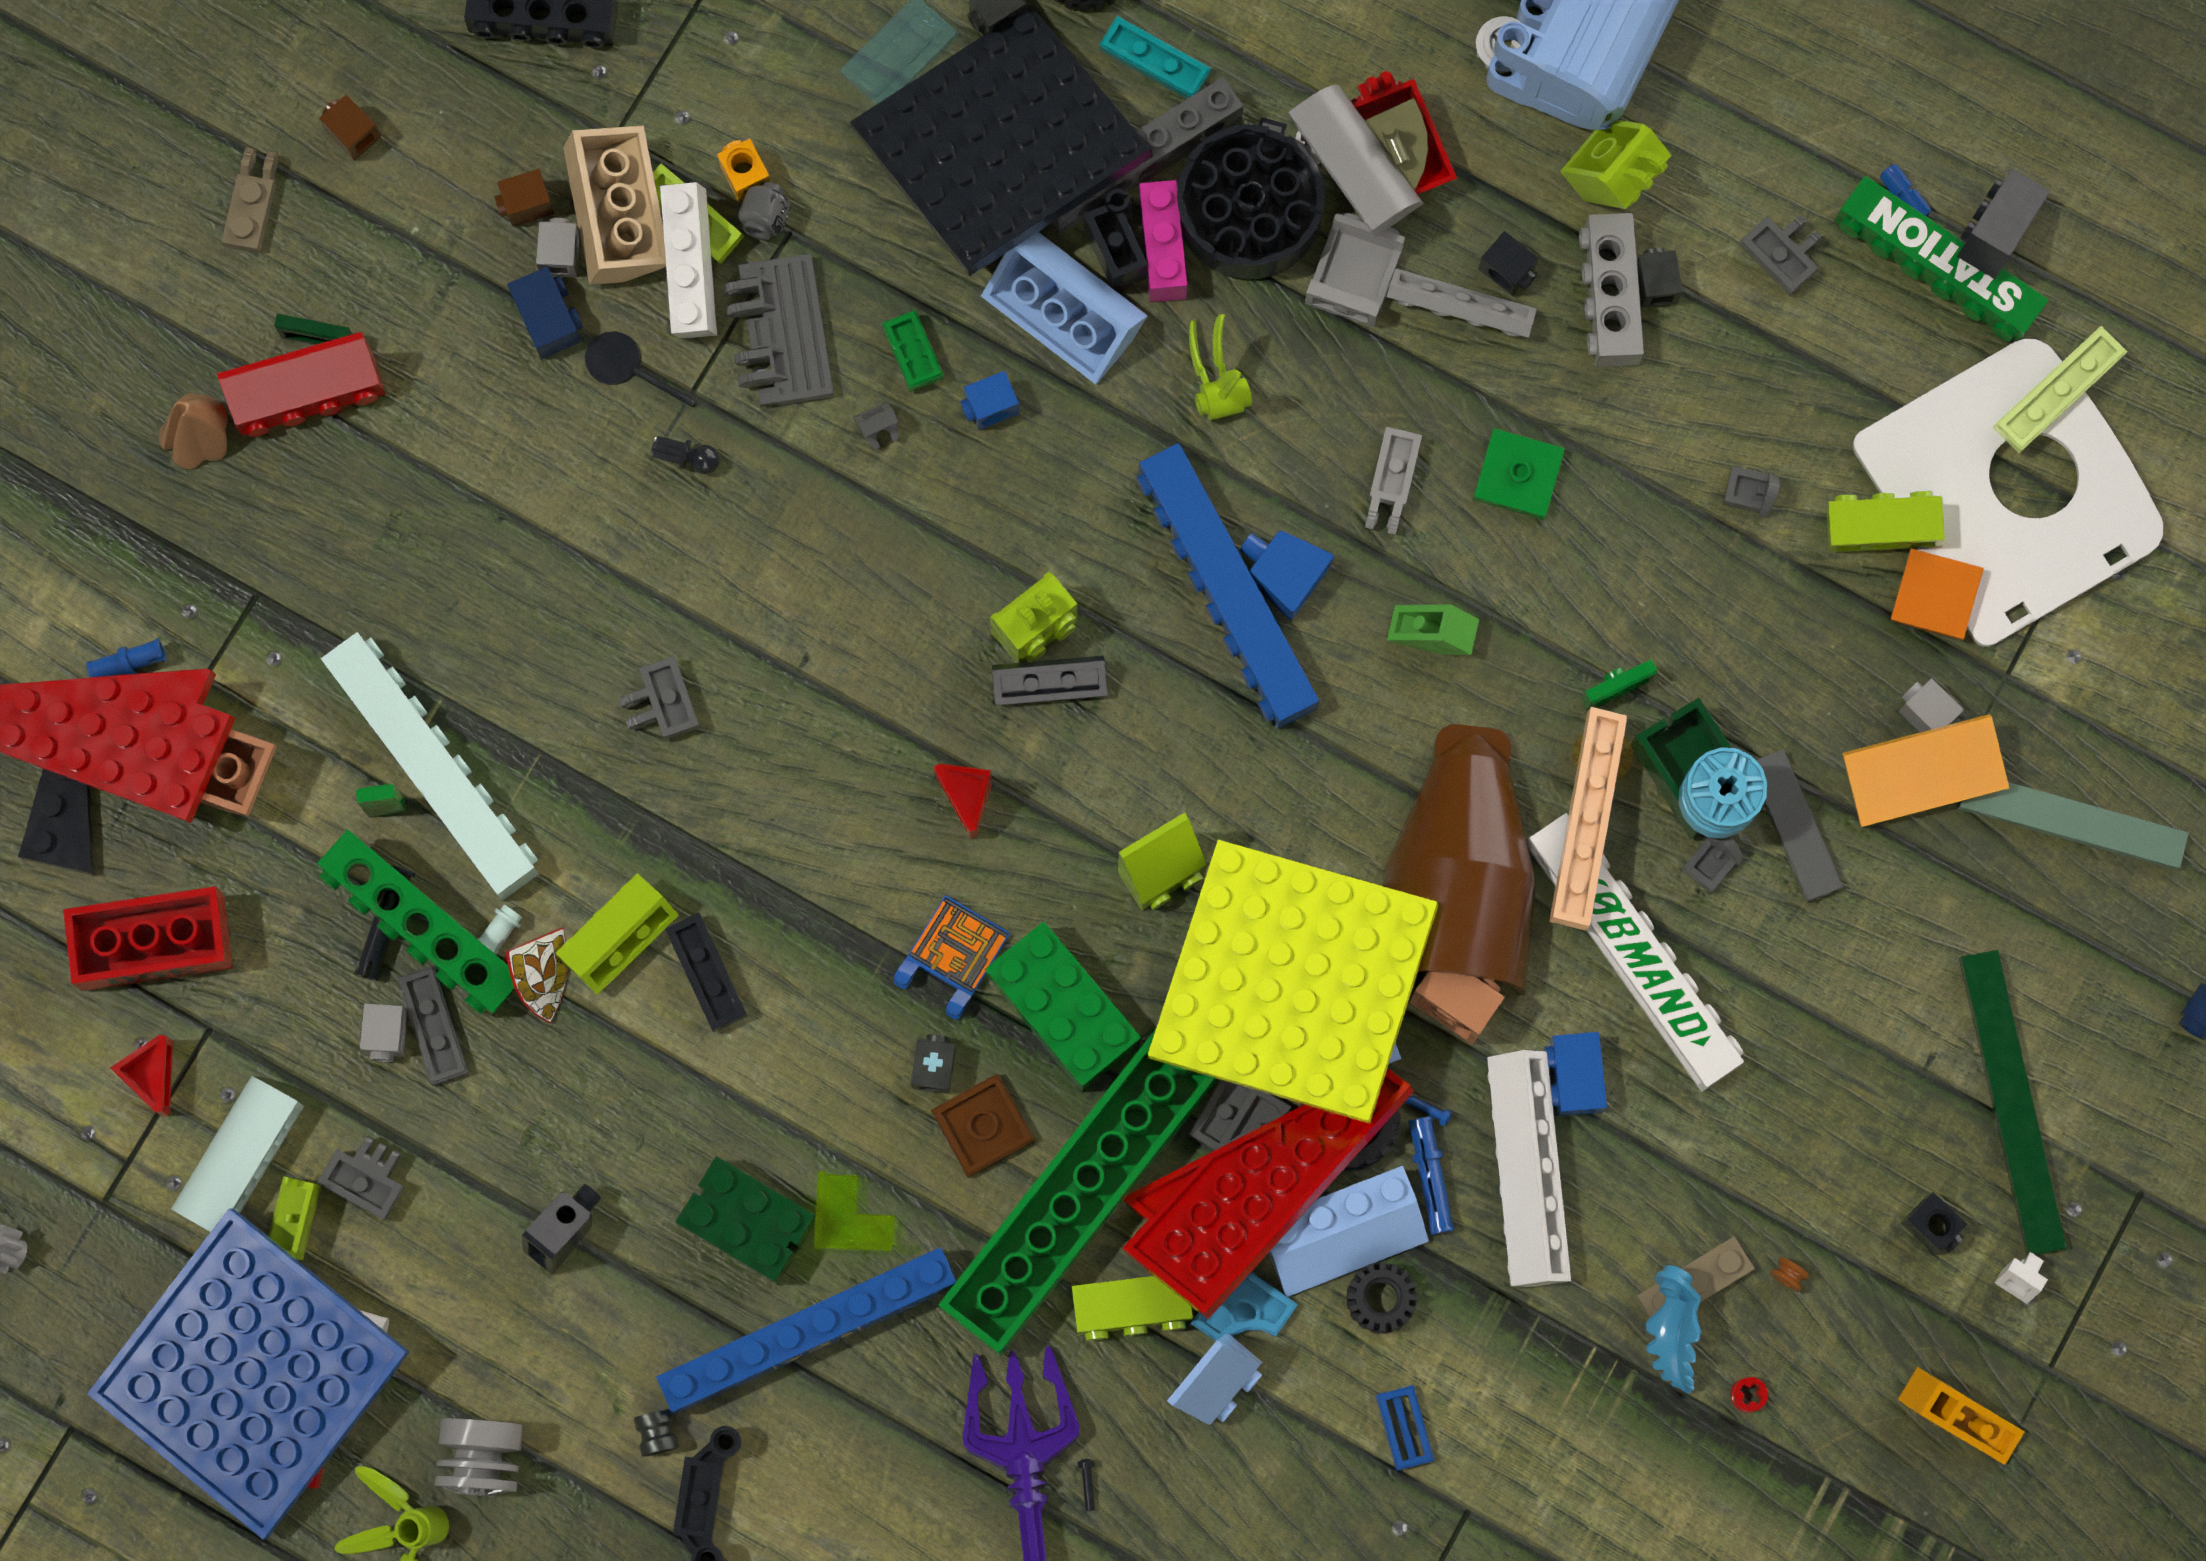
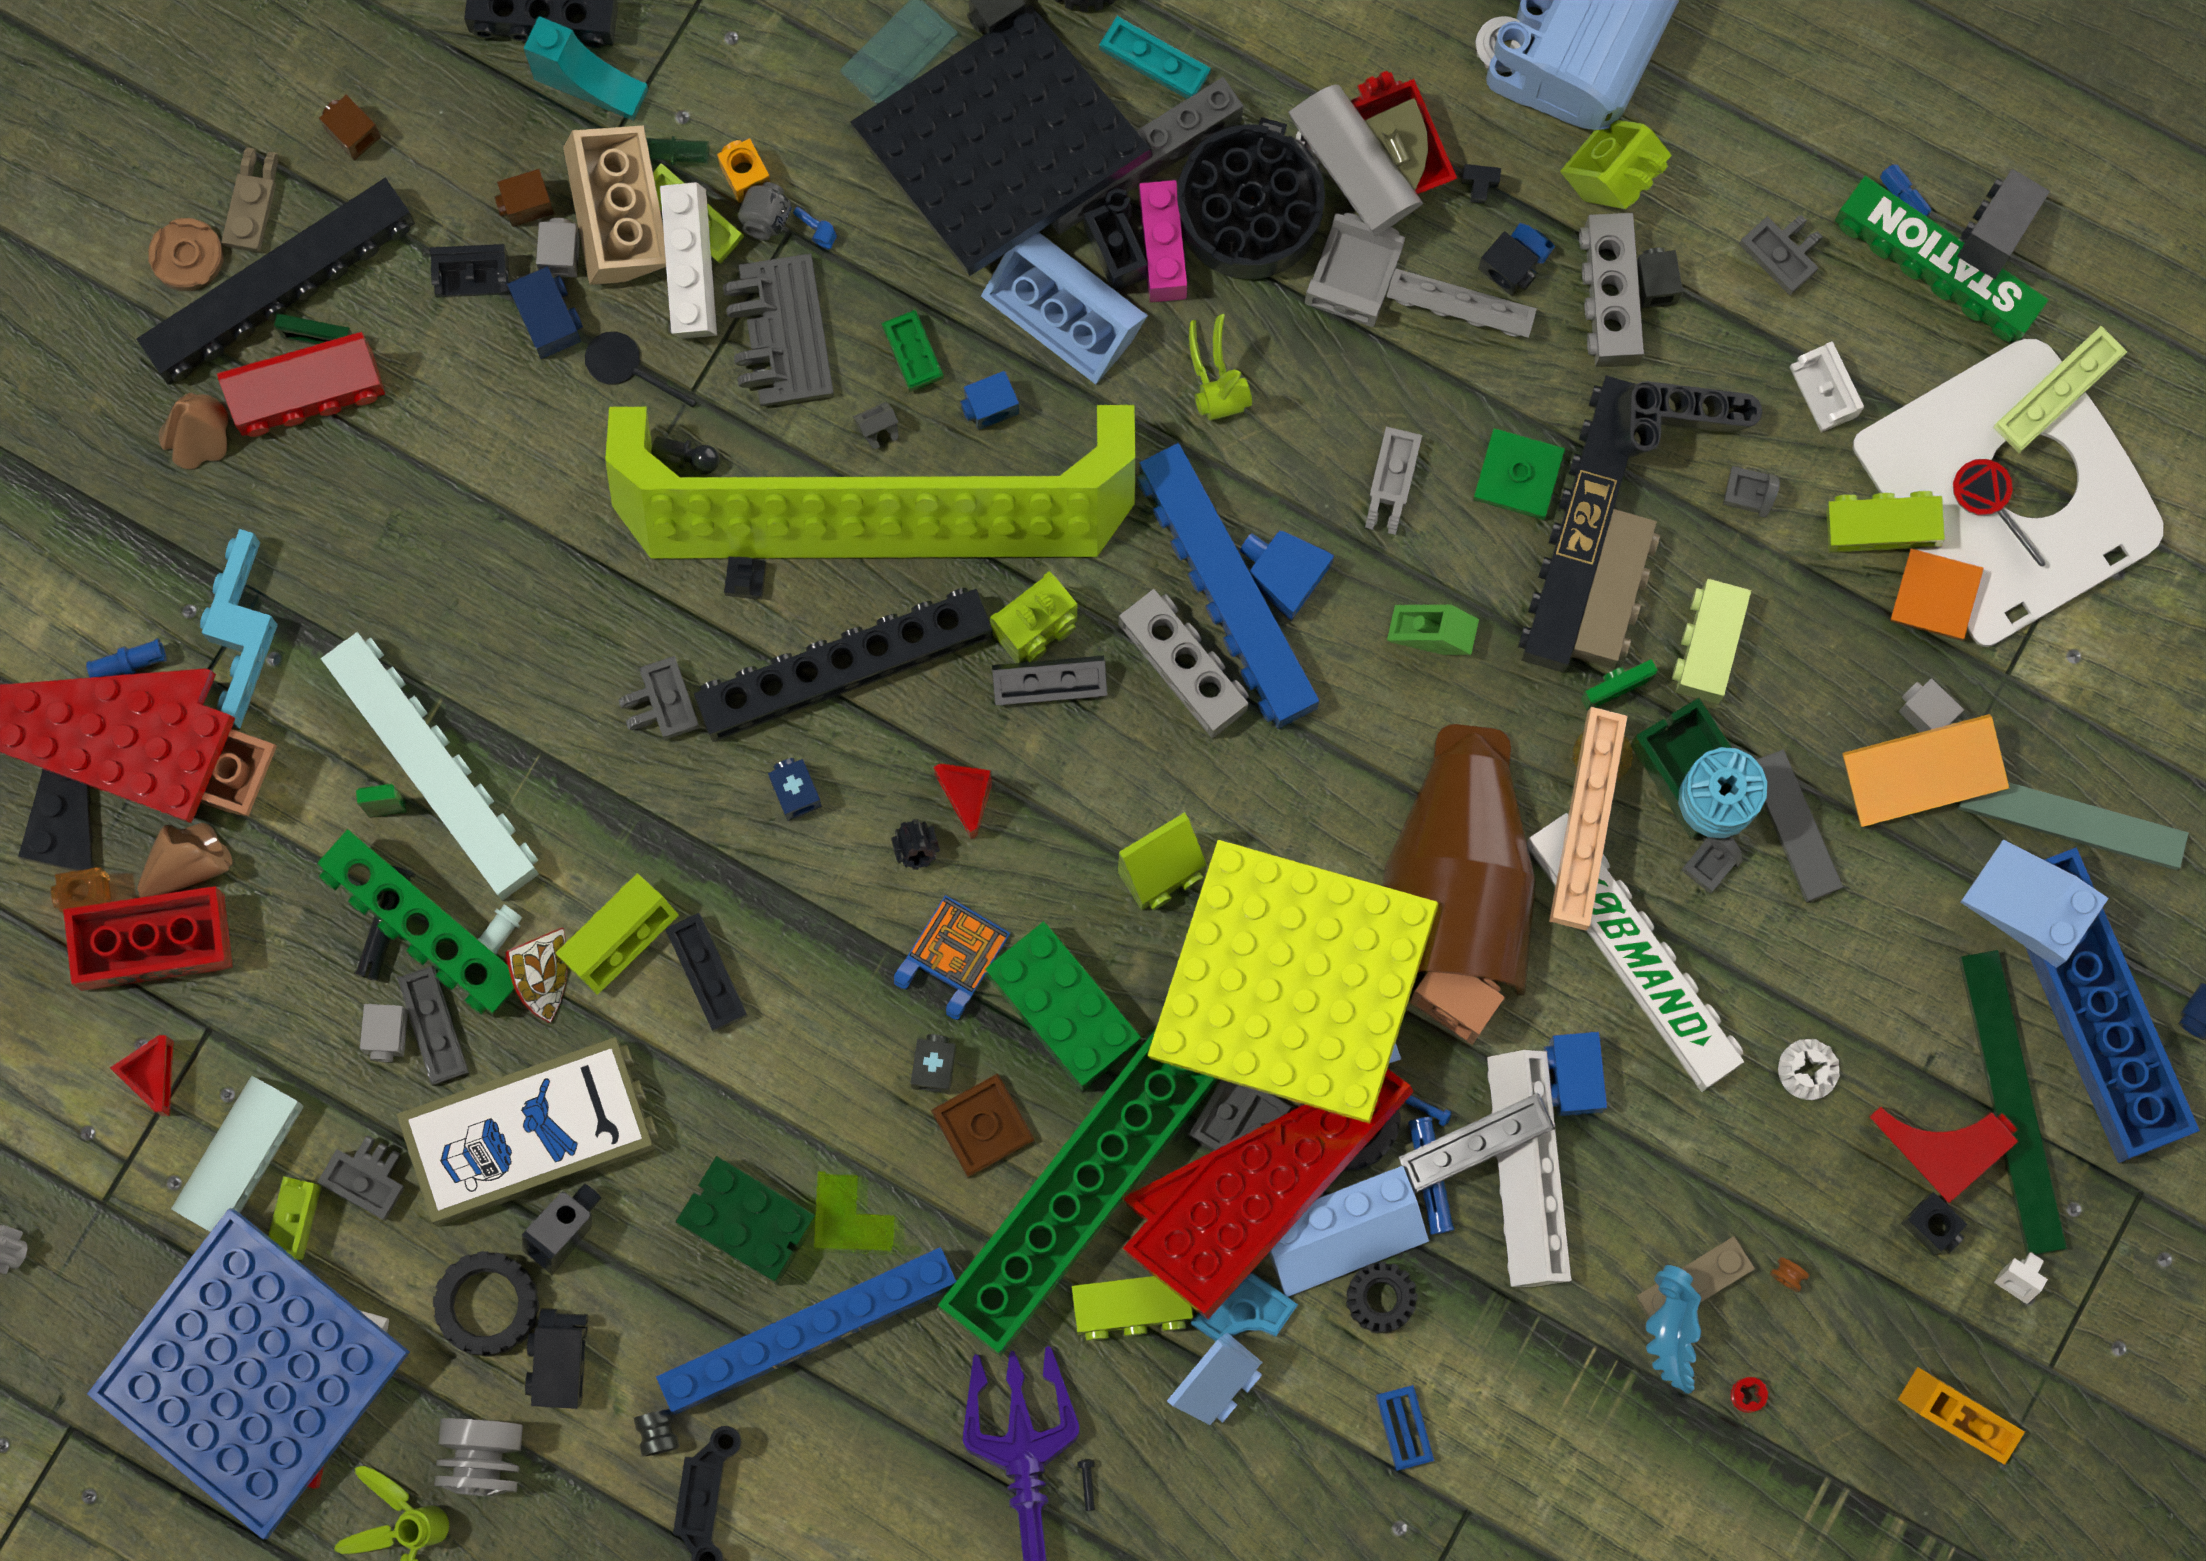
(94, 878): none -> clear orange brick
(183, 859): none -> medium nougat hat
(186, 254): none -> medium nougat tile
(238, 626): none -> medium azure bracket
(276, 281): none -> black brick
(445, 1300): none -> black tyre
(470, 270): none -> black hinge
(527, 1131): none -> brick
(557, 1360): none -> black hinge
(568, 66): none -> teal arch
(679, 150): none -> clear green axle
(745, 577): none -> black tile
(794, 788): none -> dark blue brick
(824, 234): none -> blue hand
(830, 681): none -> black brick
(872, 514): none -> lime arch
(915, 844): none -> black gear
(1211, 713): none -> light grey brick
(1476, 1143): none -> tile
(1480, 178): none -> black tile
(1533, 241): none -> blue piece
(1578, 537): none -> black brick
(1614, 590): none -> dark tan brick
(1688, 413): none -> black beam
(1711, 640): none -> yellowish green brick
(1800, 1084): none -> white gear
(1827, 387): none -> white hinge
(1950, 1157): none -> red arch
(1985, 489): none -> piece
(2034, 902): none -> light blue slope
(2114, 1038): none -> blue brick

